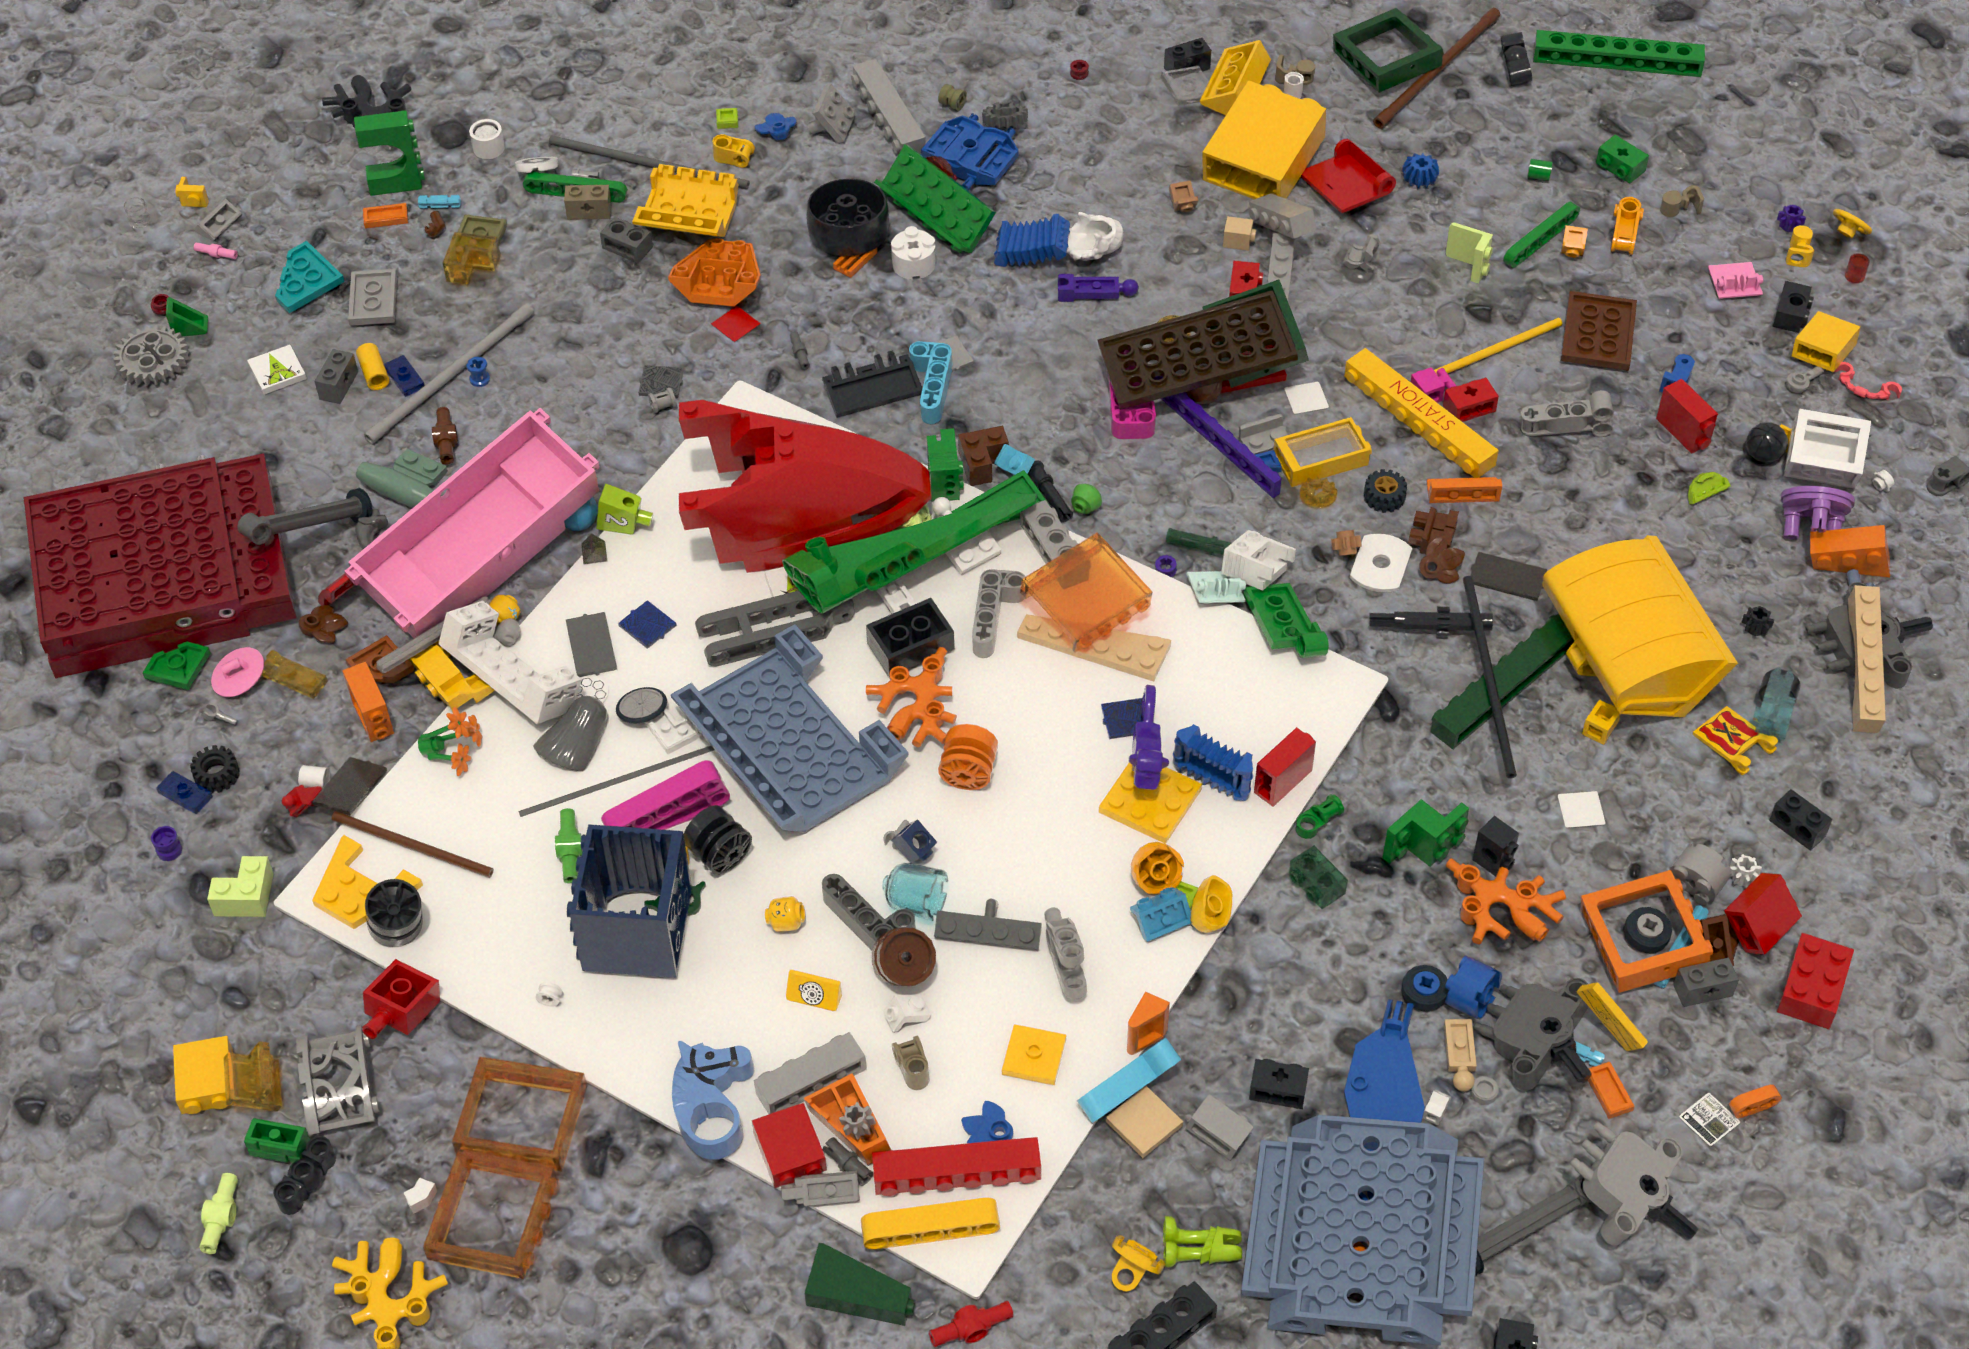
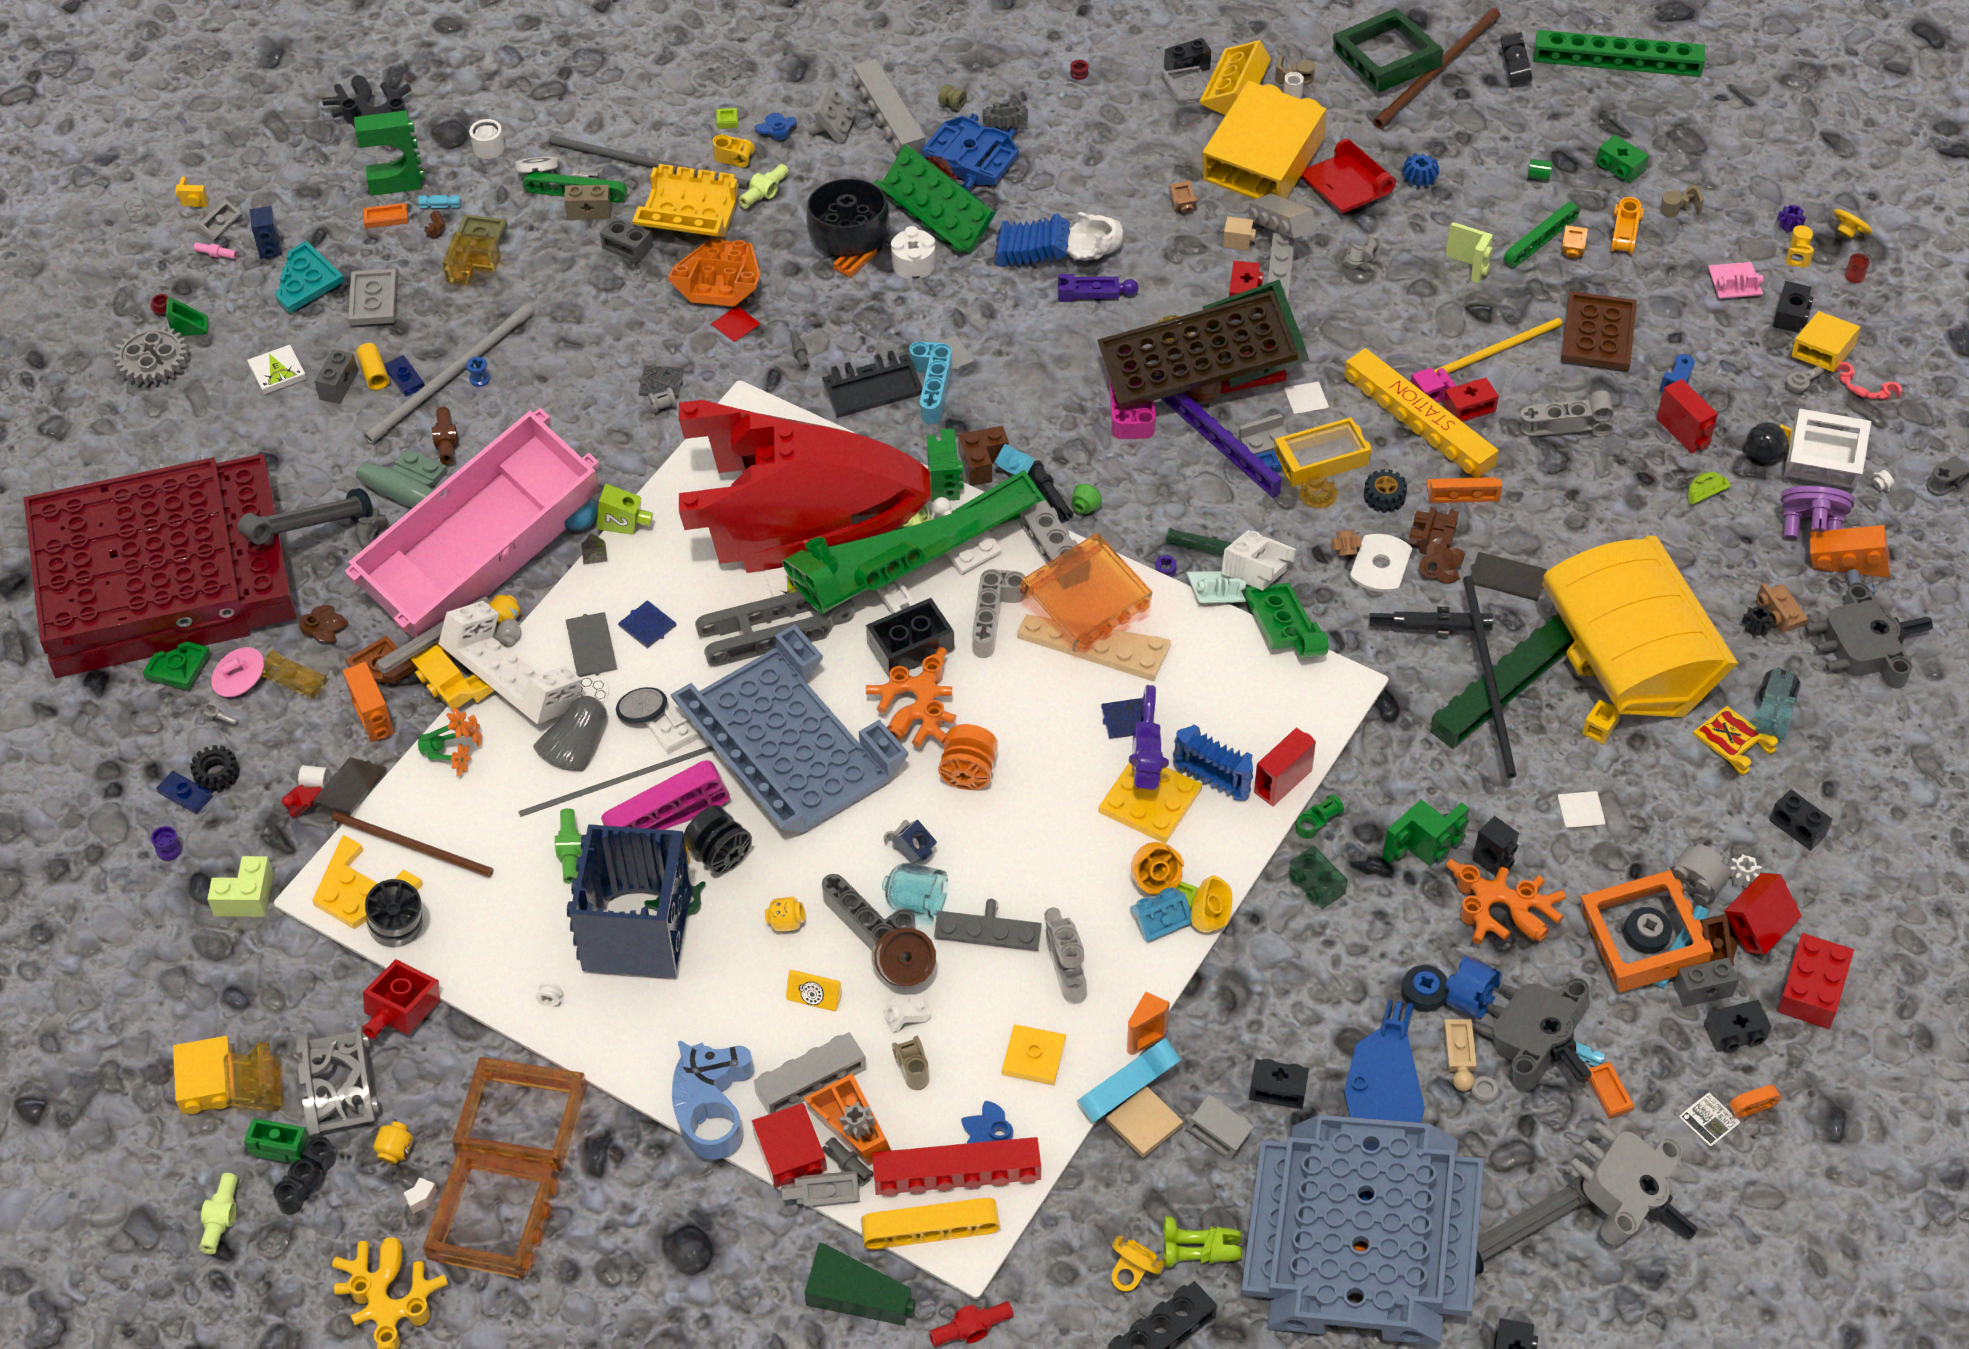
(265, 232): none -> dark blue brick
(335, 590): red slope -> none
(393, 1143): none -> yellow head
(763, 186): none -> yellowish green pin
(1436, 1107): white piece -> none
(1612, 1016): yellow tile -> none
(1737, 1026): none -> black brick
(1783, 607): none -> medium nougat bracket
(1869, 694): tan arch -> none

